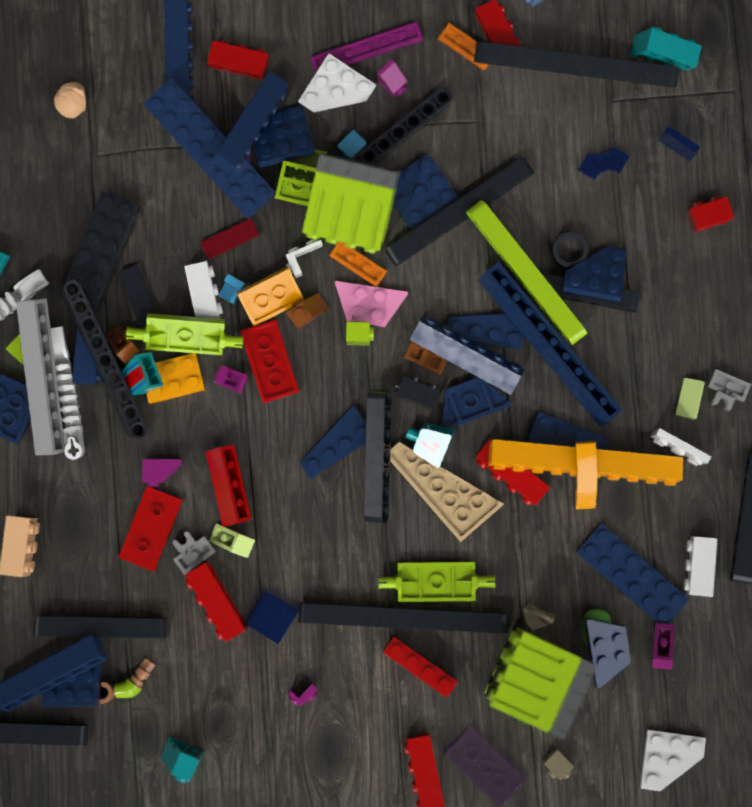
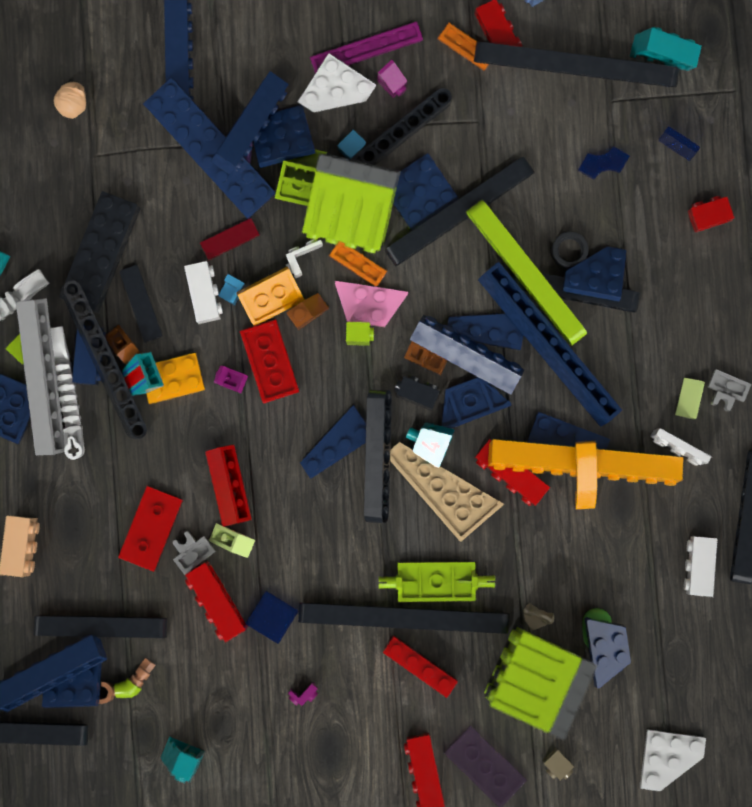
(159, 470): magenta slope -> none
(184, 334): lime plate -> none
(238, 59): red brick -> none
(632, 575): dark blue plate -> none
(663, 646): magenta slope -> none

